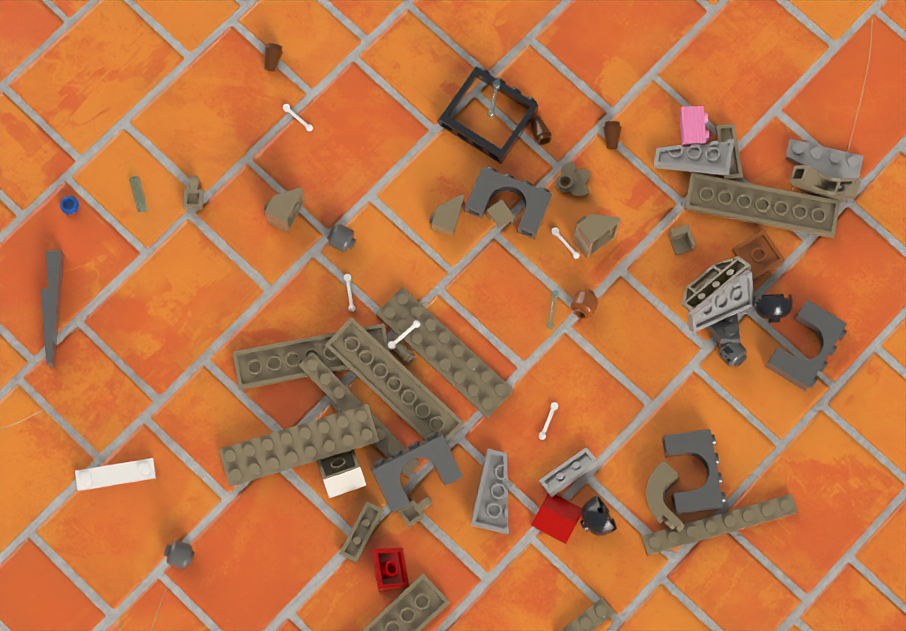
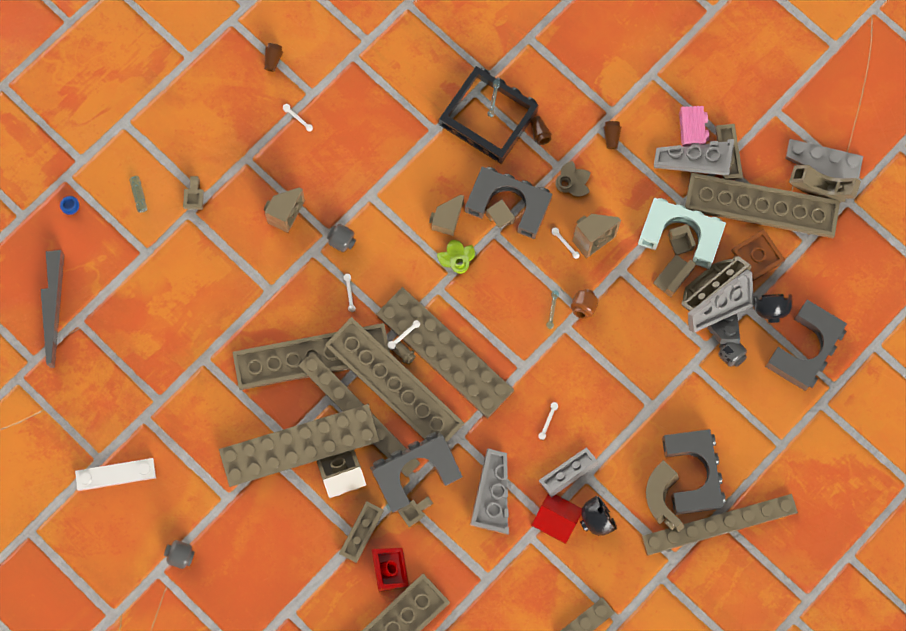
(455, 254): none -> lime plate
(674, 275): none -> dark tan panel
(708, 229): none -> light aqua arch

